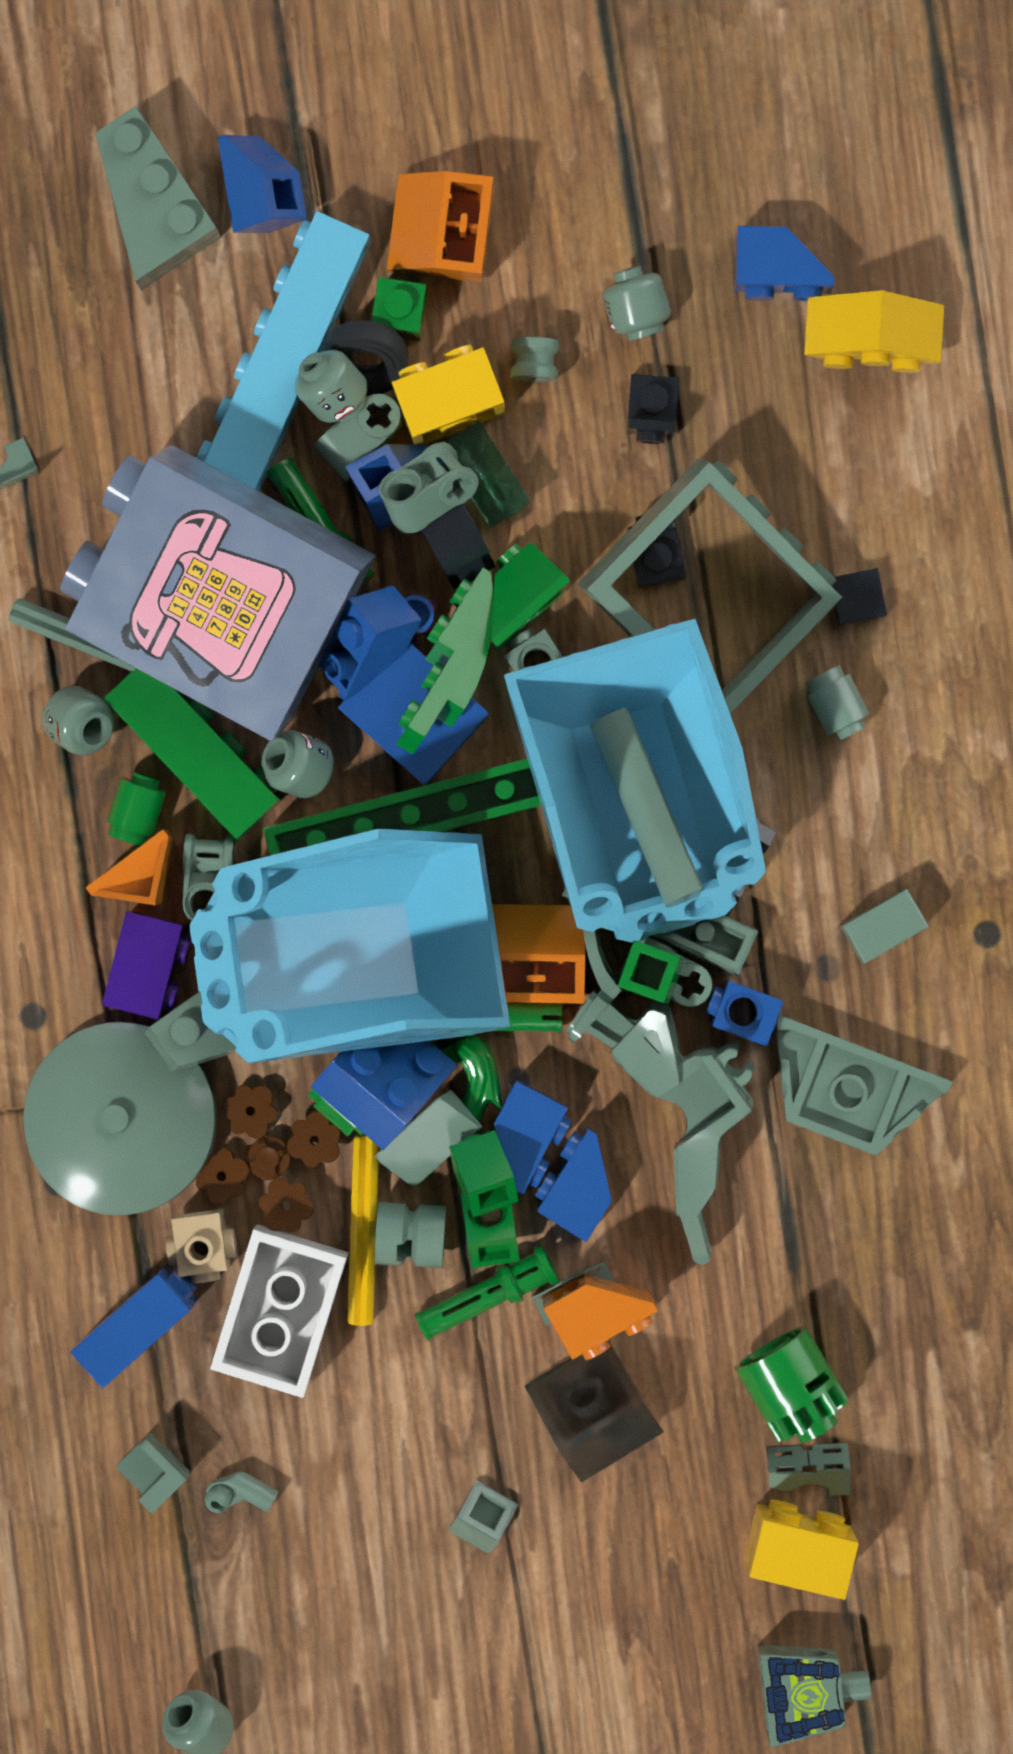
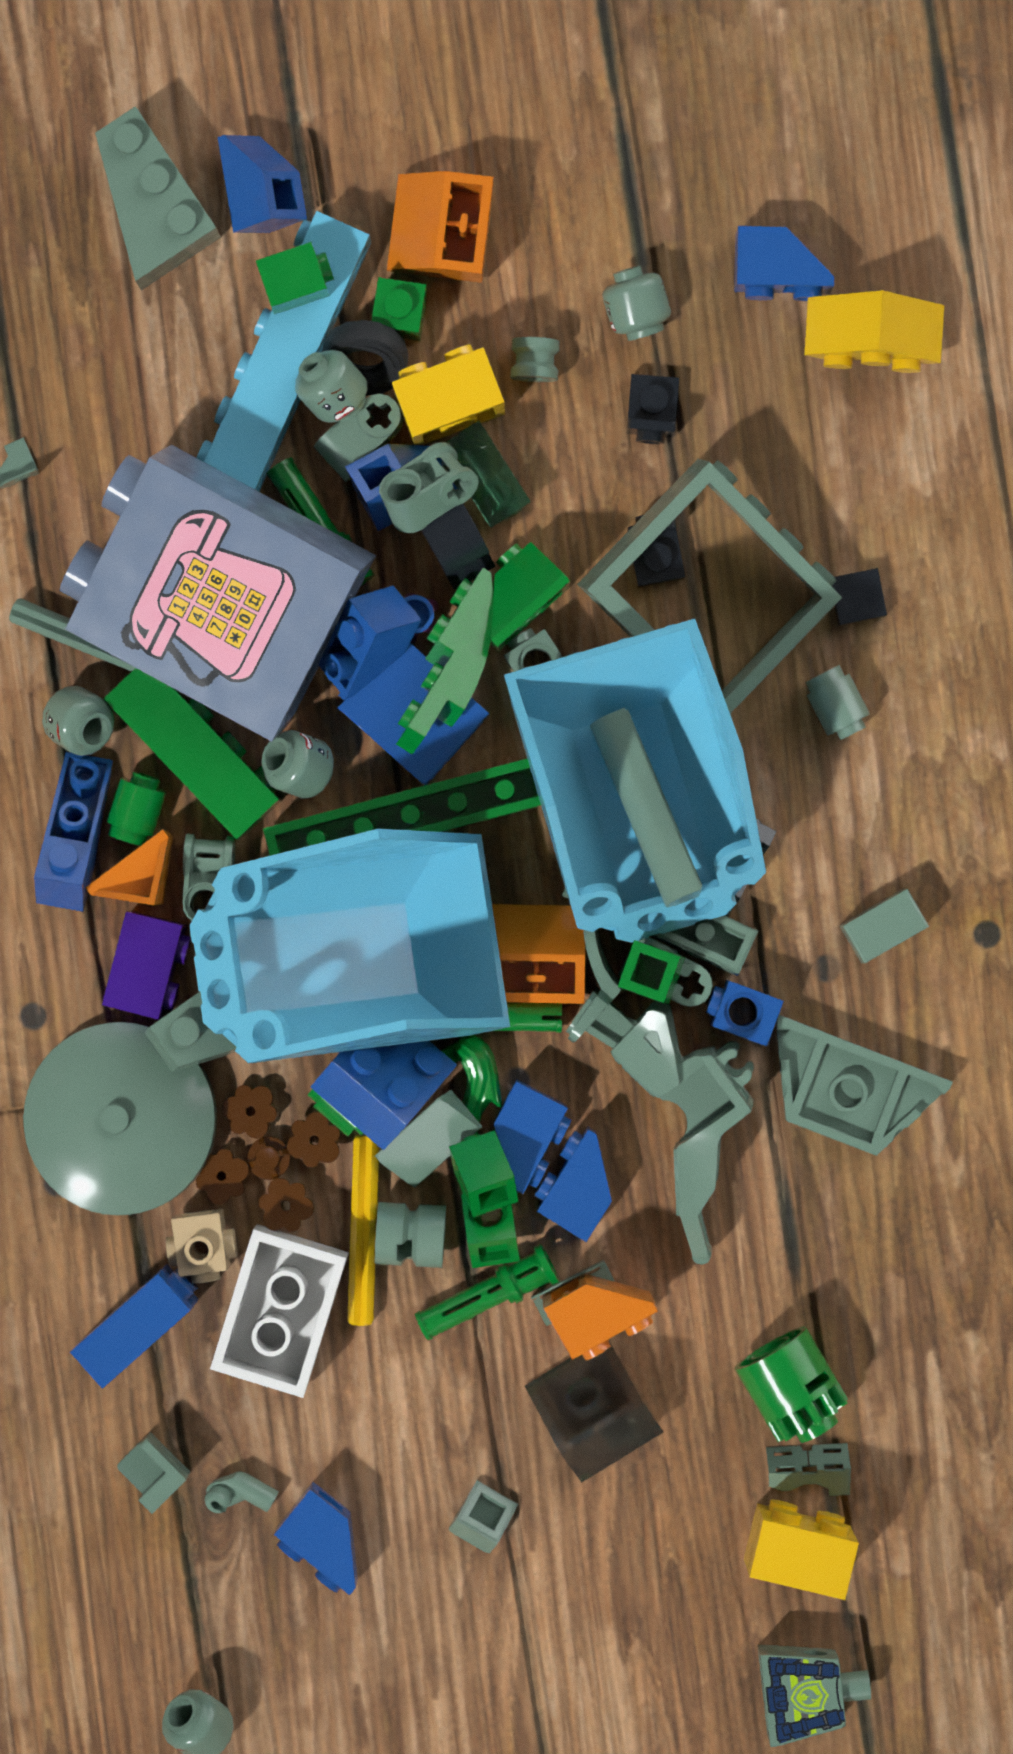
(73, 832): none -> blue slope
(295, 277): none -> green brick
(322, 1535): none -> blue slope

